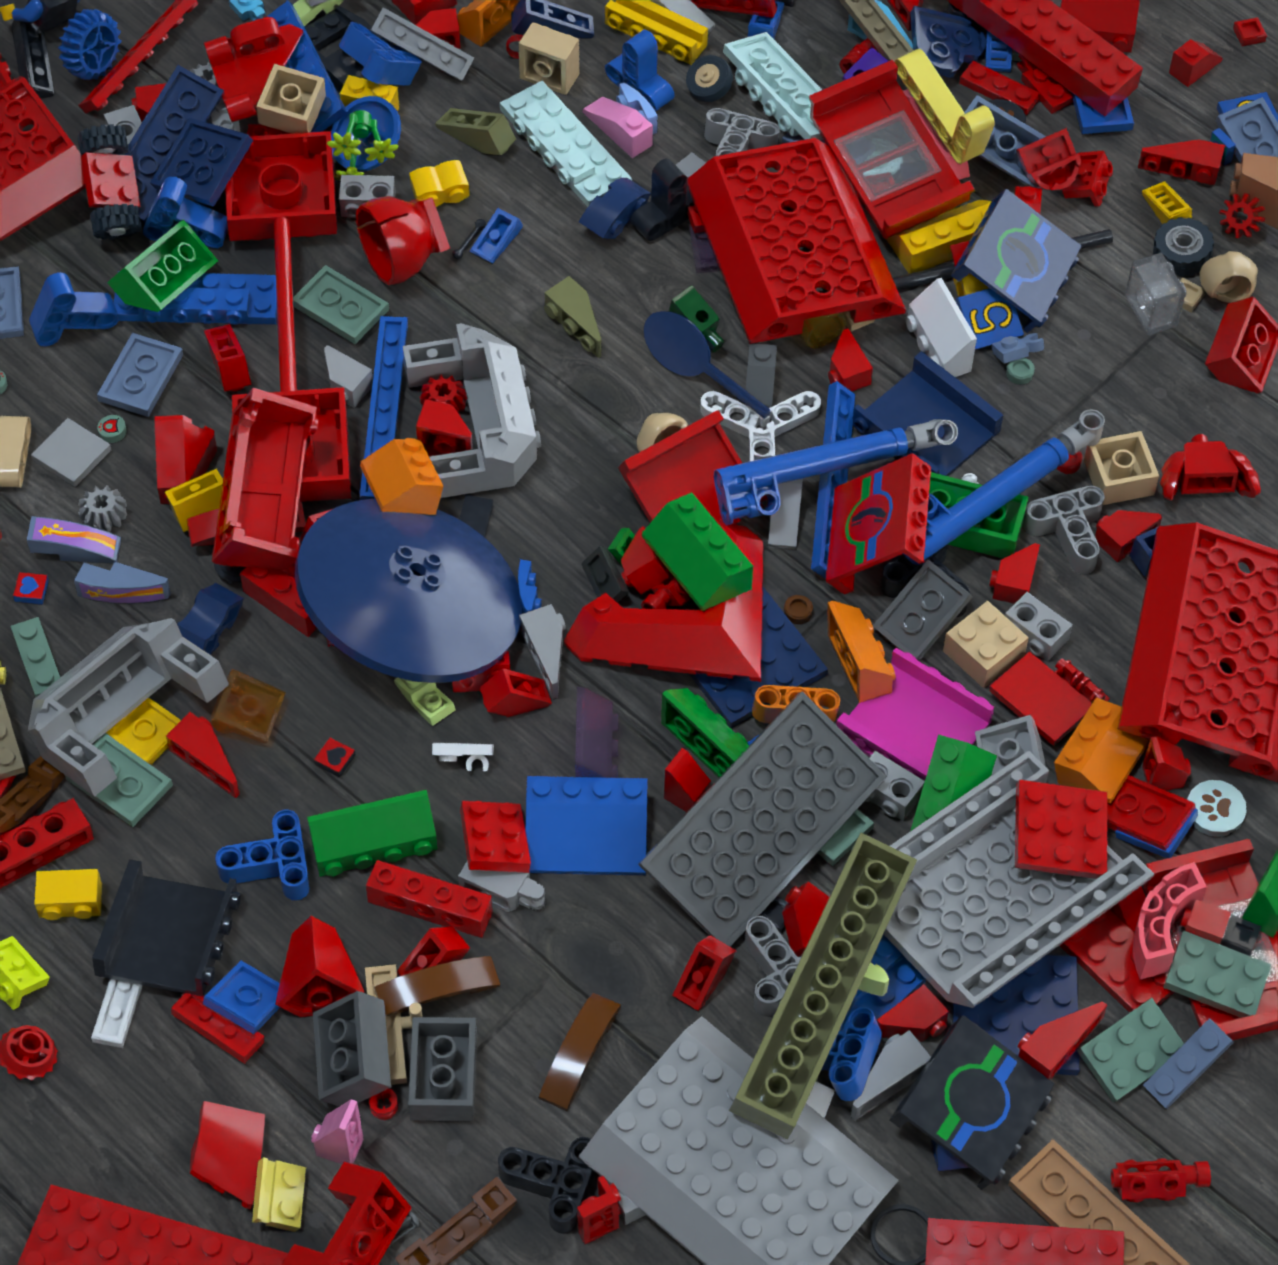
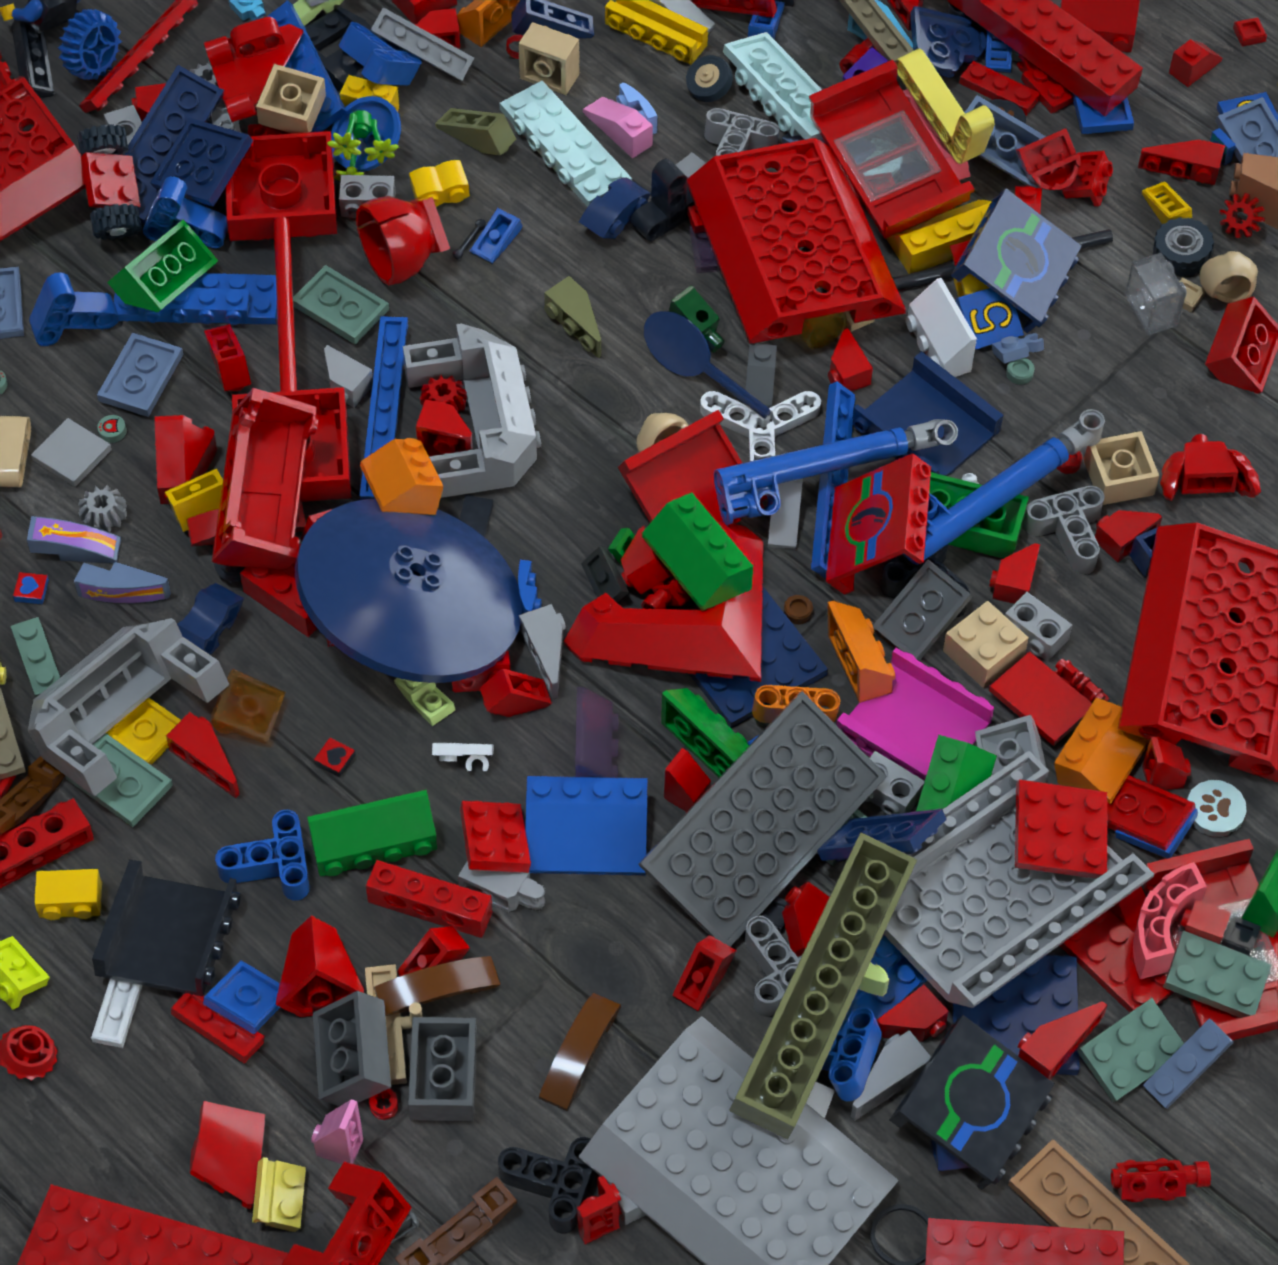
(639, 70): blue beam -> none
(898, 831): none -> dark blue plate

